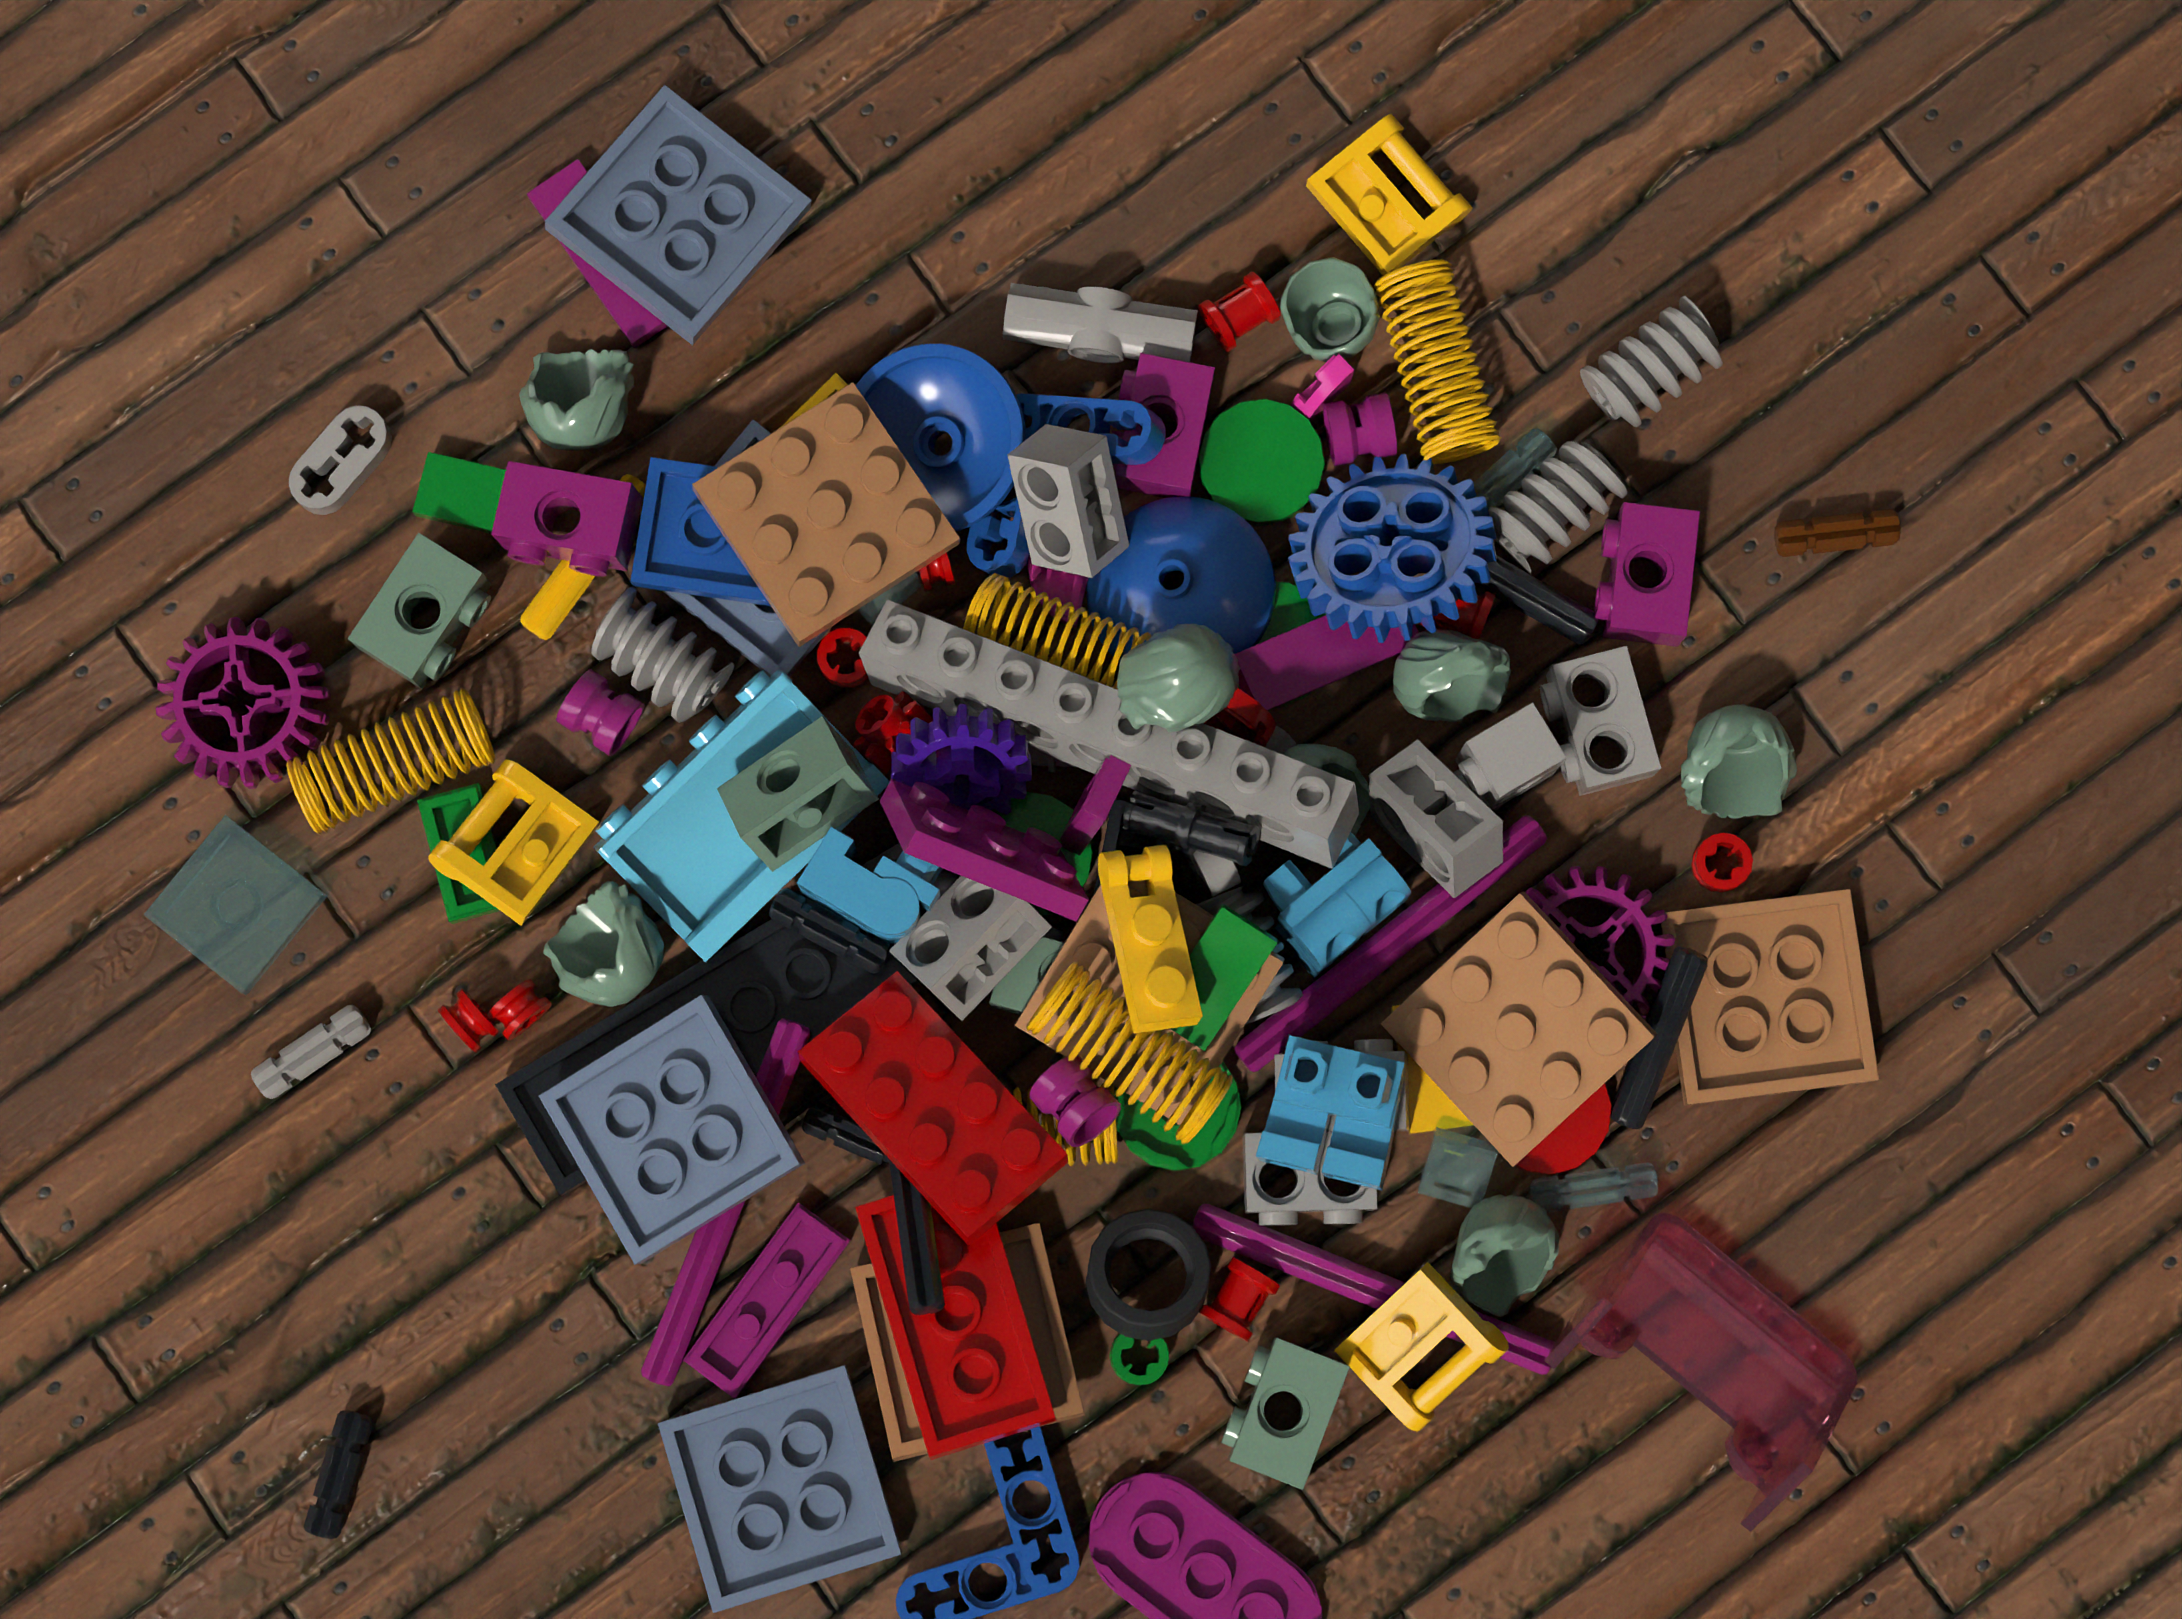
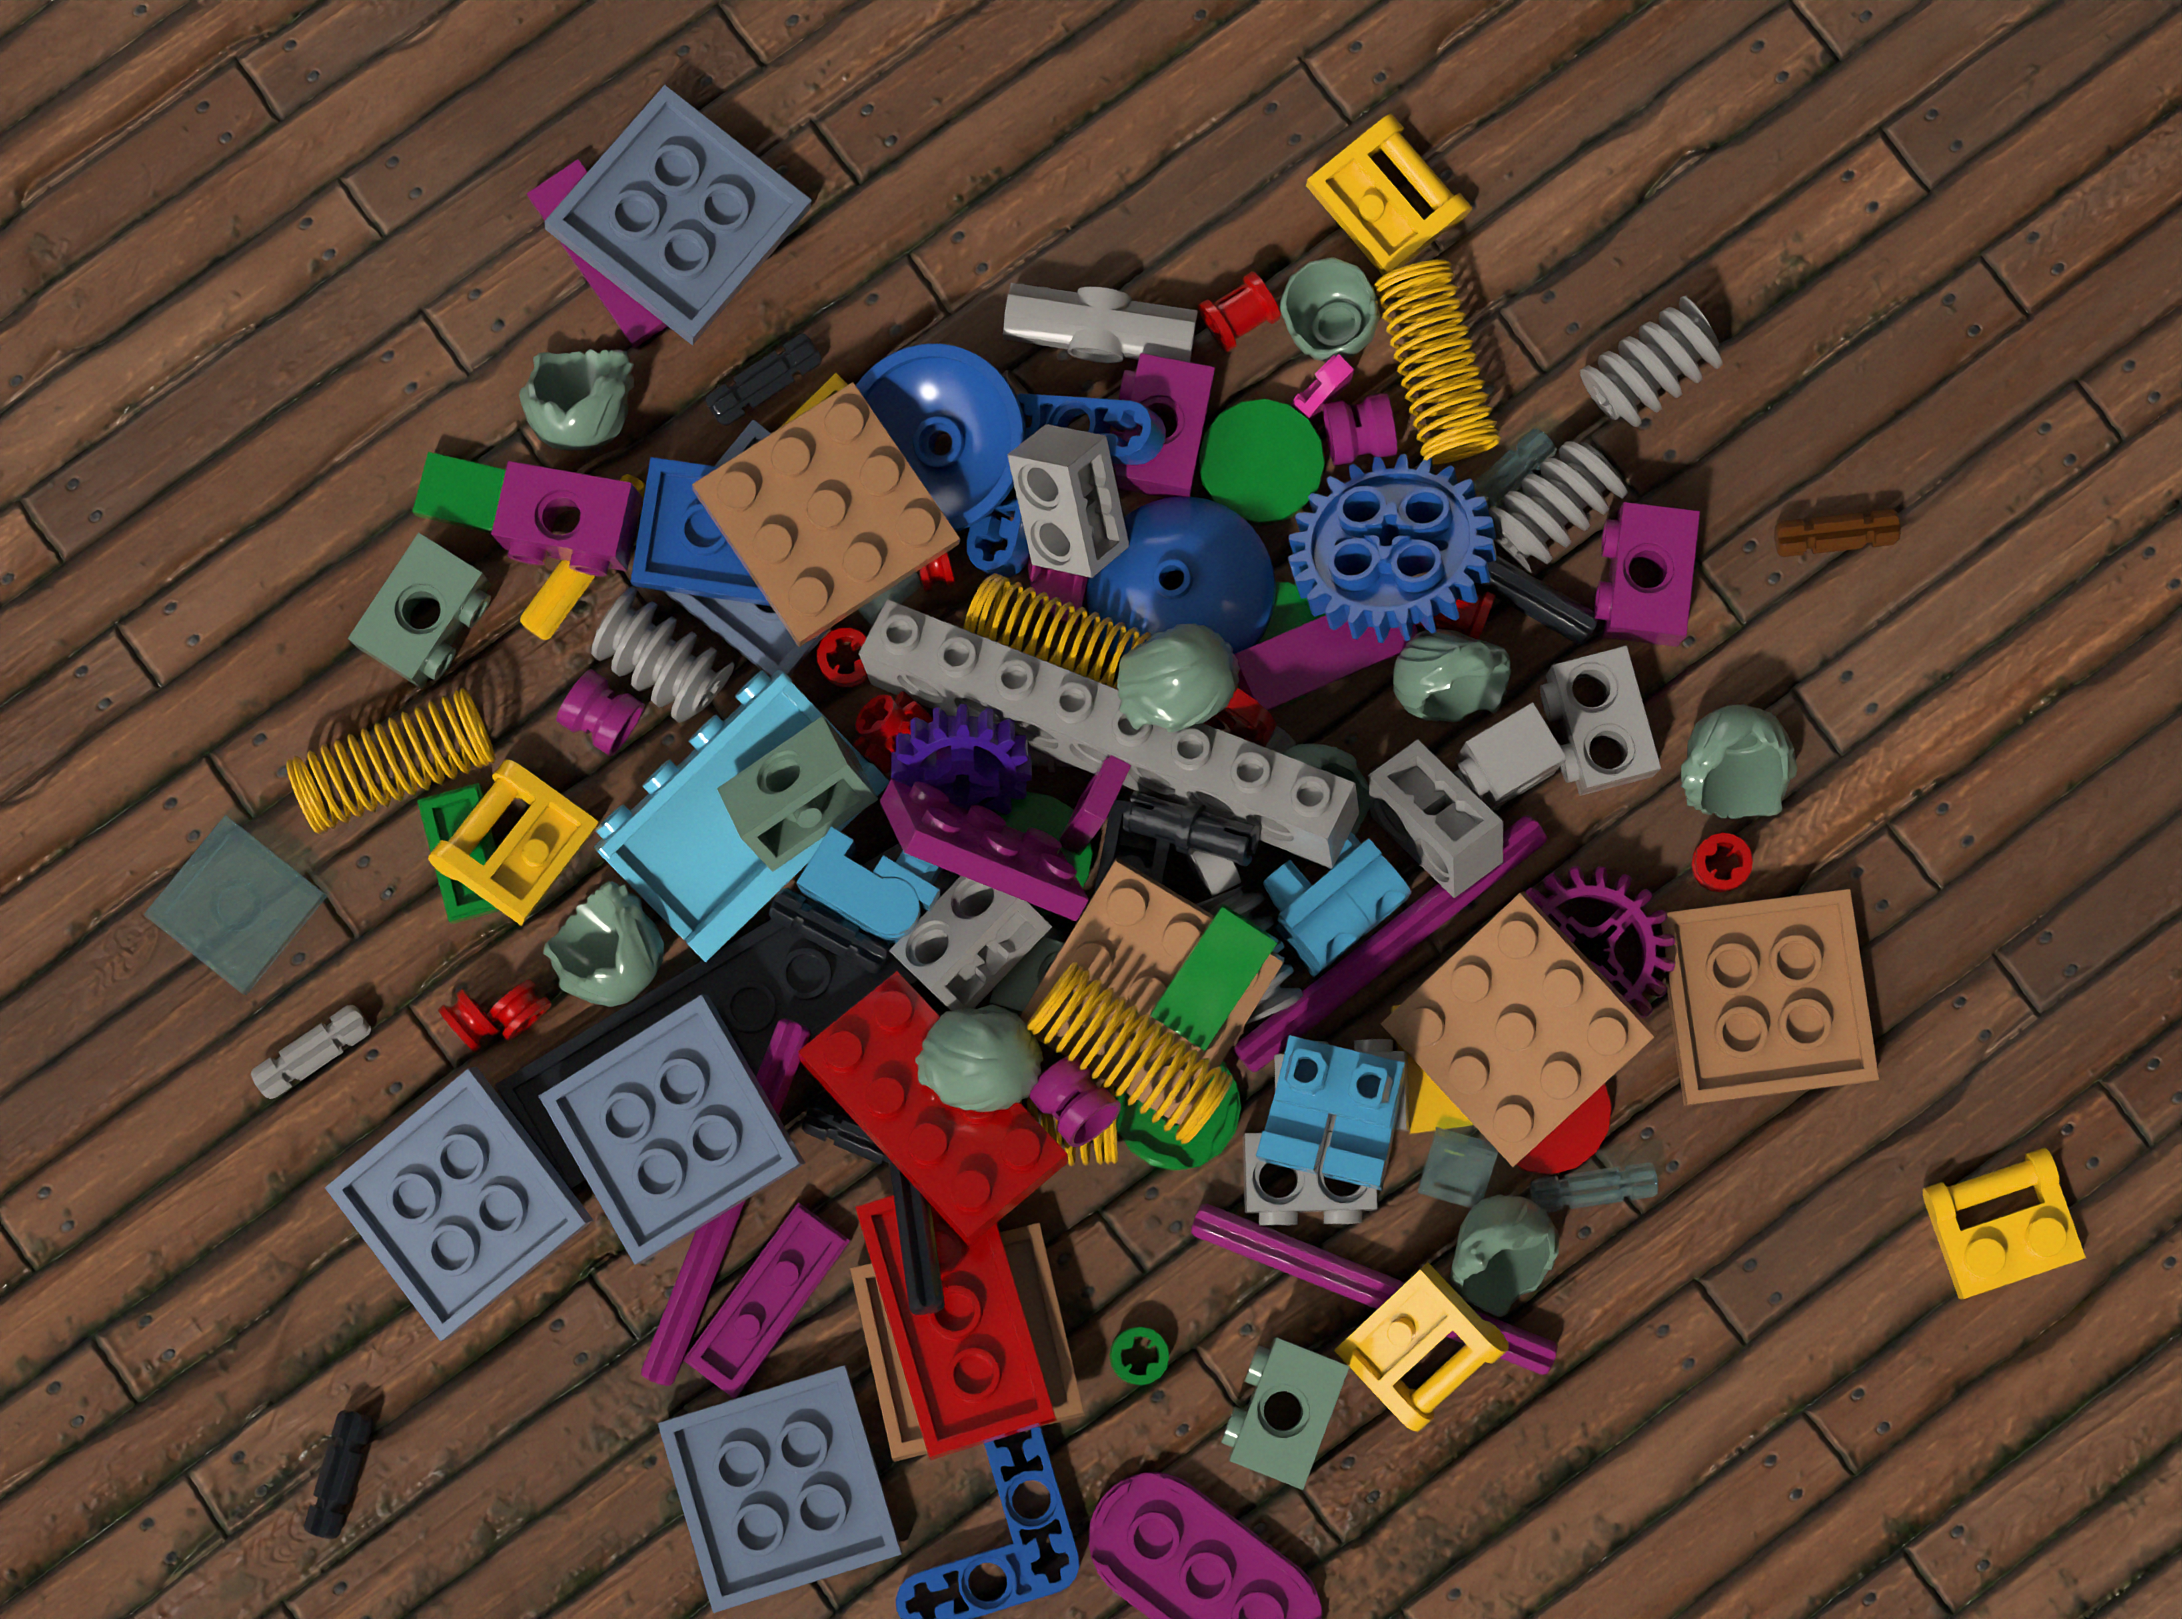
(240, 677): magenta gear -> none
(329, 449): light grey beam -> none
(459, 1203): none -> sand blue plate
(763, 379): none -> black axle
(980, 1059): none -> sand green hair
(1149, 940): yellow plate -> none
(1159, 1227): black tyre -> none
(1239, 1299): red bush -> none
(1667, 1020): black axle -> none
(1725, 1345): clear pink windscreen -> none
(2011, 1244): none -> yellow plate

